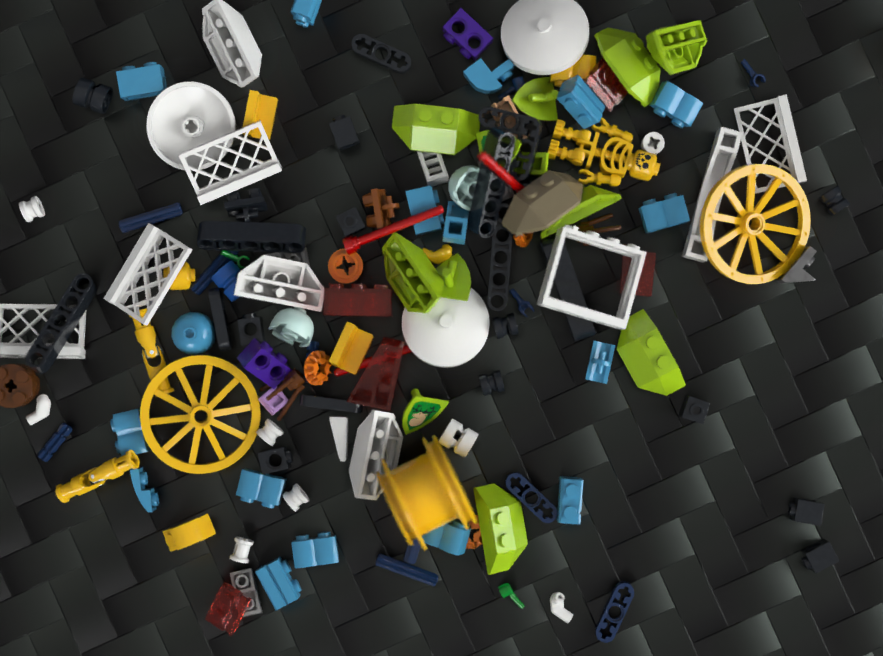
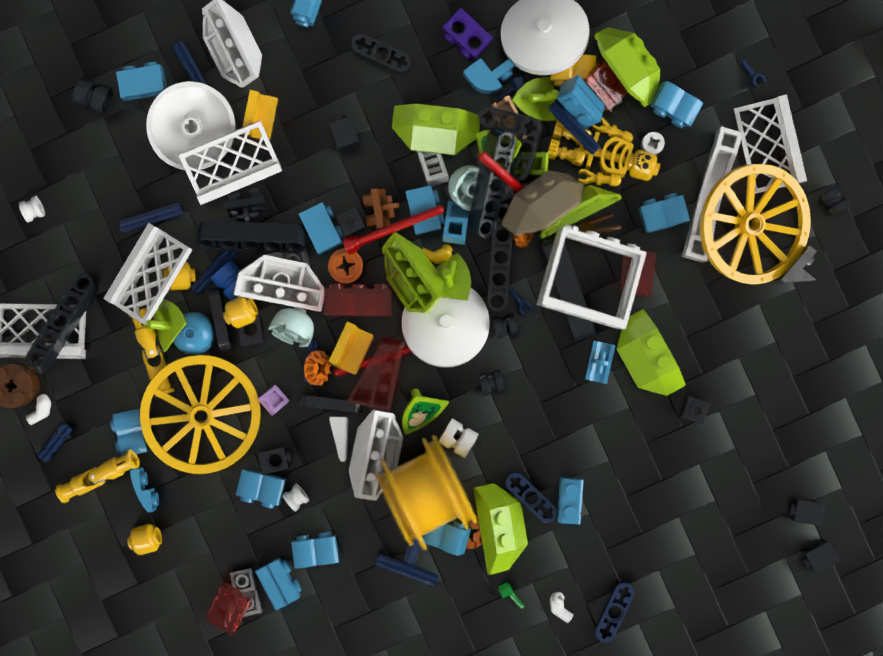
(144, 539): none -> yellow head
(167, 322): none -> lime shield
(188, 63): none -> dark blue axle
(189, 532): yellow brick -> none
(234, 257): green hand -> none
(240, 312): none -> yellow head
(241, 550): white bush -> none
(263, 365): dark purple brick -> none
(270, 432): white wheel -> none
(293, 380): reddish brown plant -> none
(321, 228): none -> dark azure brick
(574, 127): none -> dark blue axle
(677, 46): lime wedge -> none

